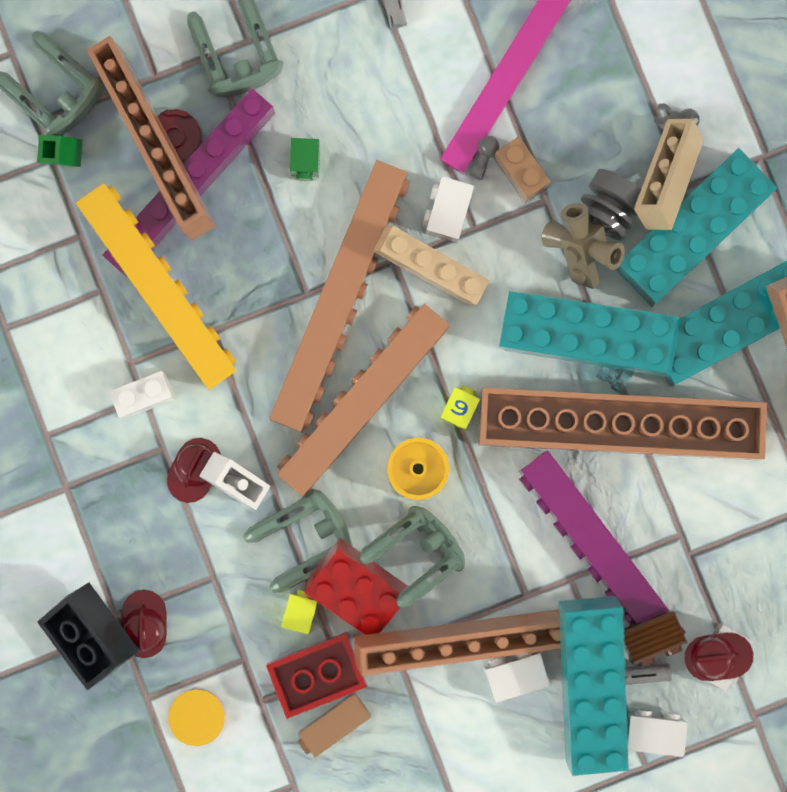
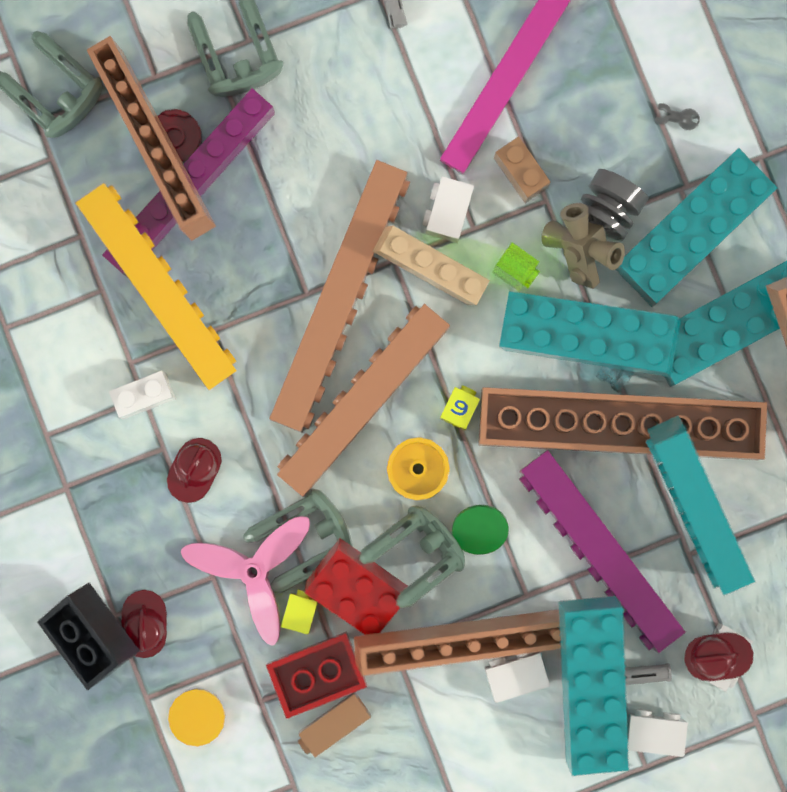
(59, 150): green brick -> none
(232, 564): none -> bright pink piece
(234, 480): white brick -> none
(304, 158): green brick -> none
(480, 529): none -> green piece
(487, 148): dark grey arm -> none
(517, 267): none -> clear neon green brick
(653, 637): reddish brown brick -> none
(669, 174): tan brick -> none
(698, 506): none -> teal brick

